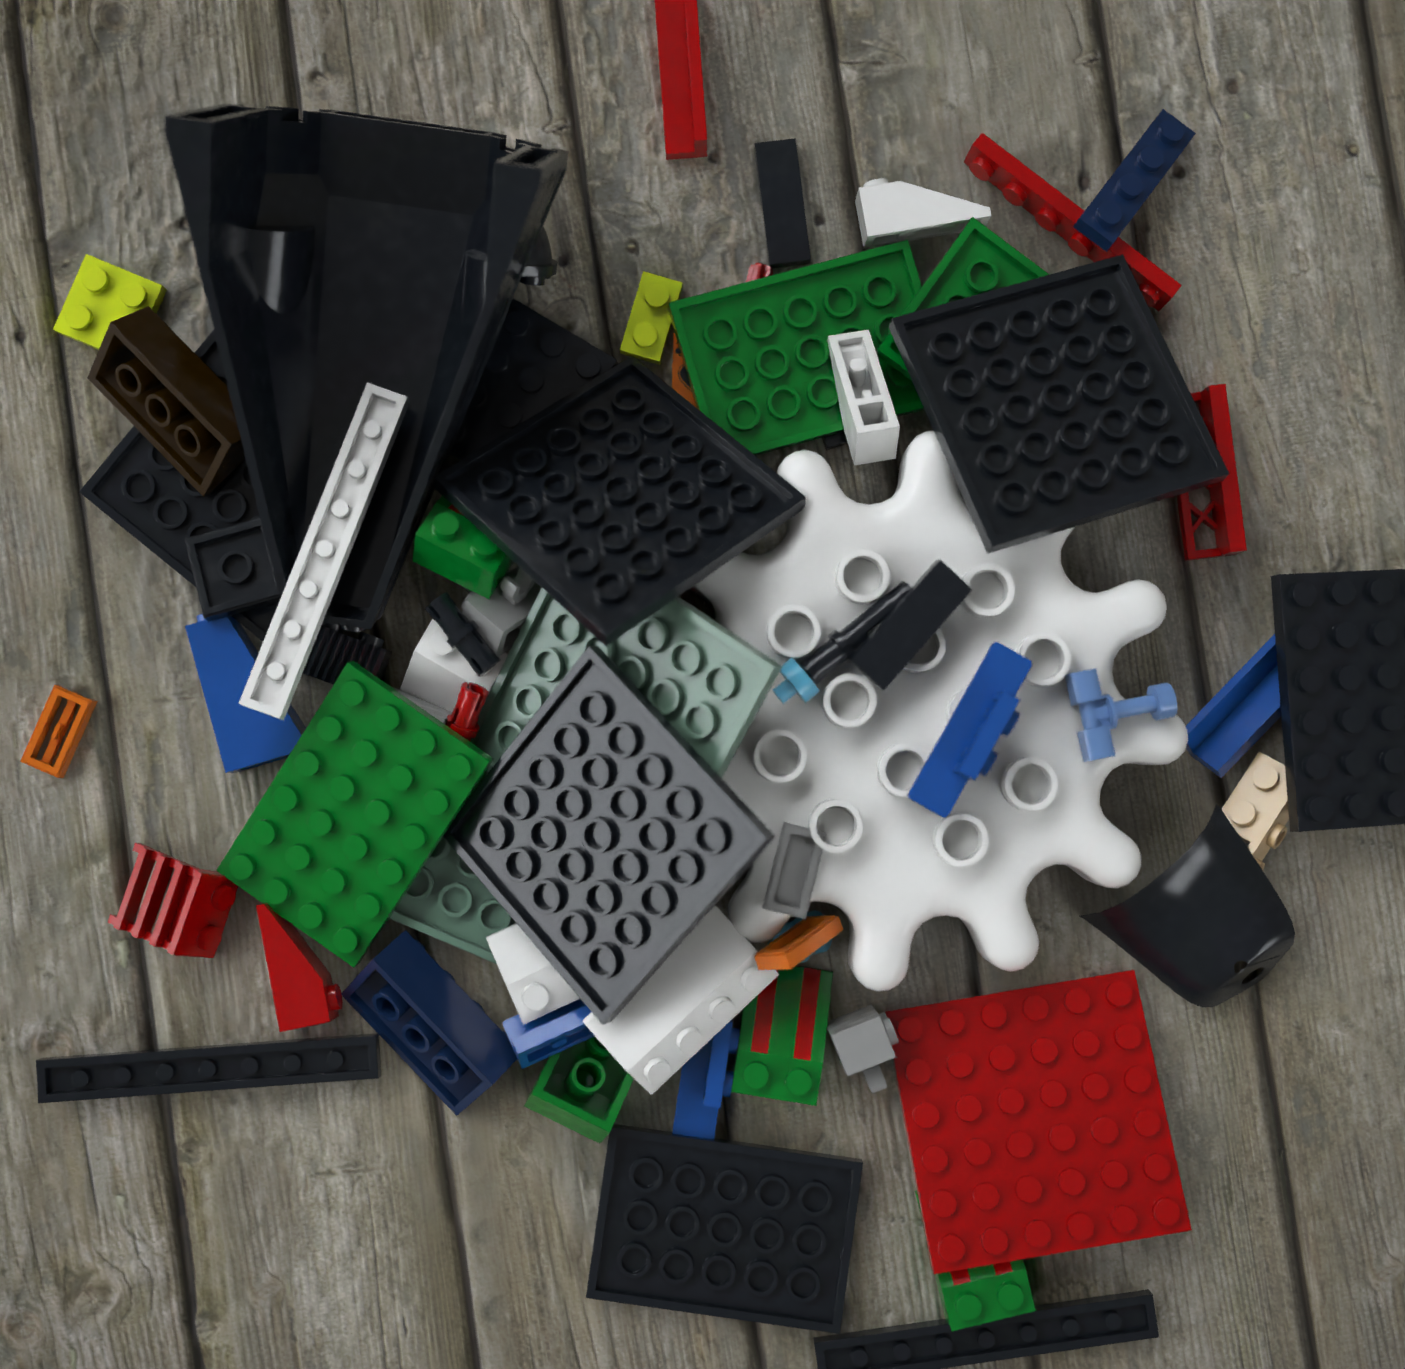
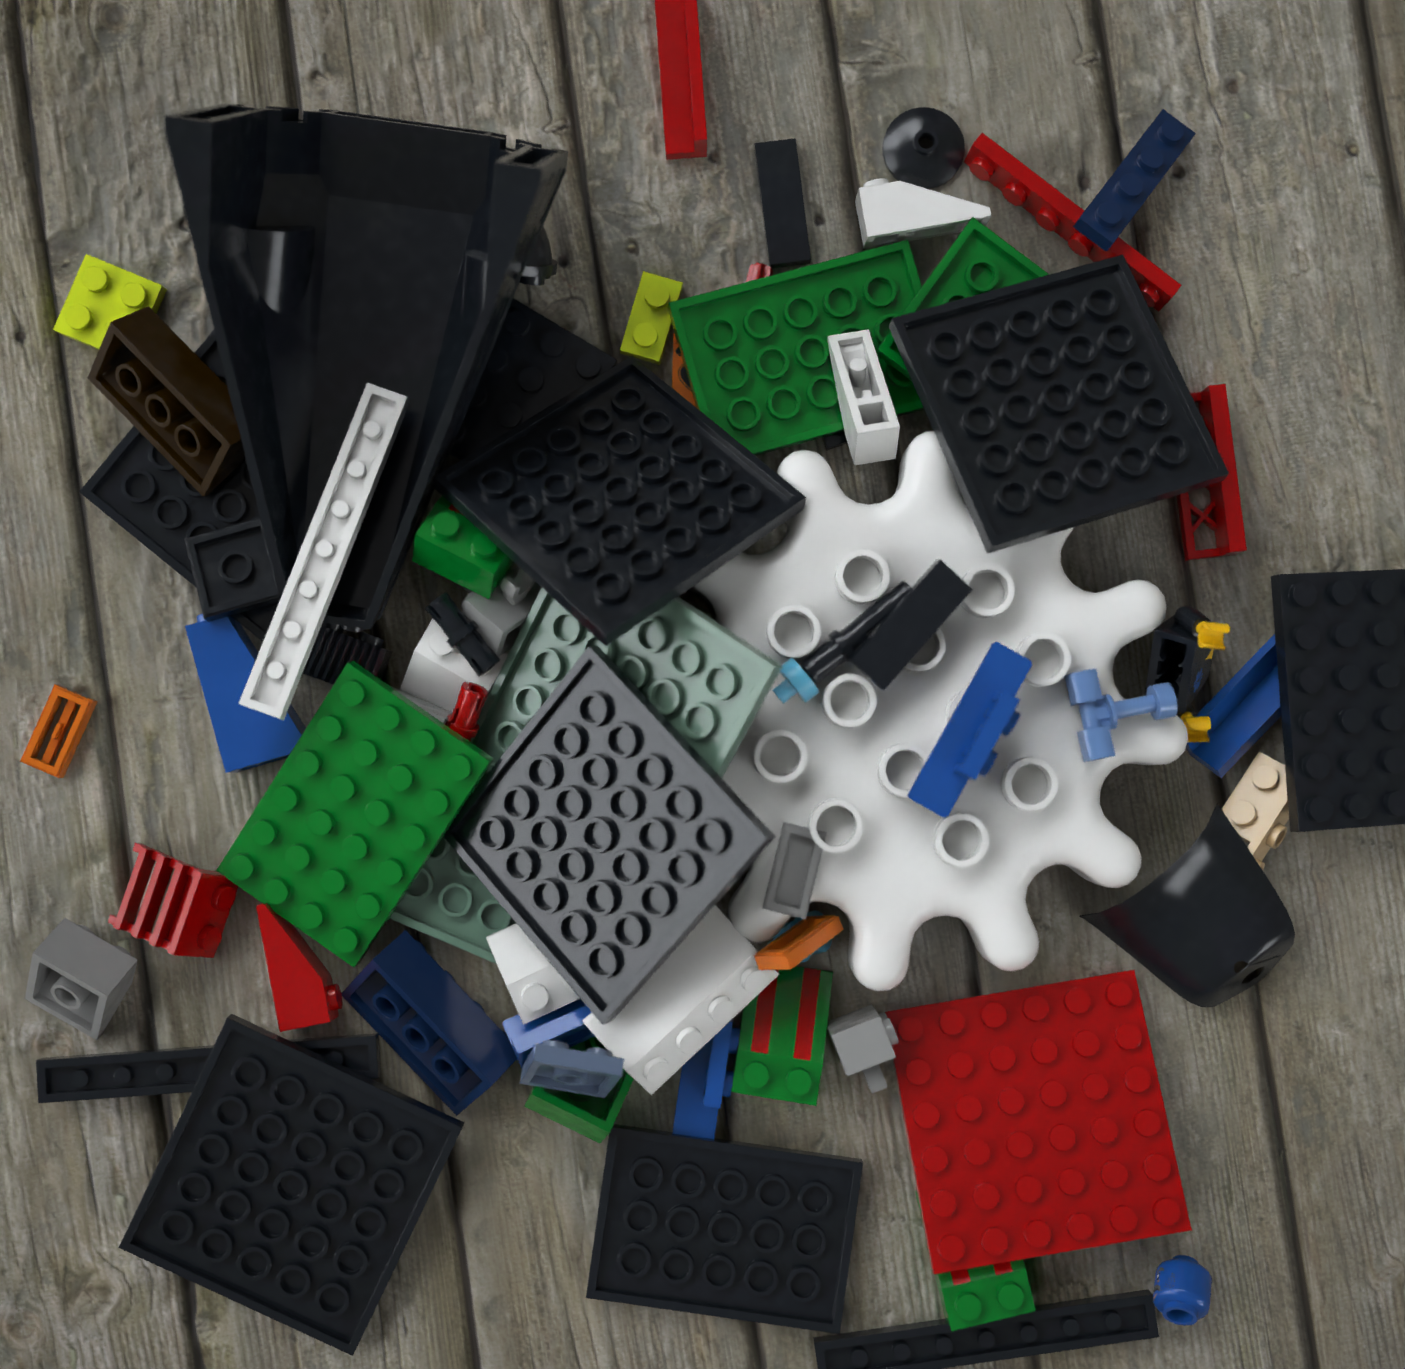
(79, 977): none -> light grey slope
(291, 1184): none -> black plate
(569, 1070): none -> sand blue plate
(922, 166): none -> black dish
(1182, 1290): none -> blue head
(1183, 658): none -> black torso

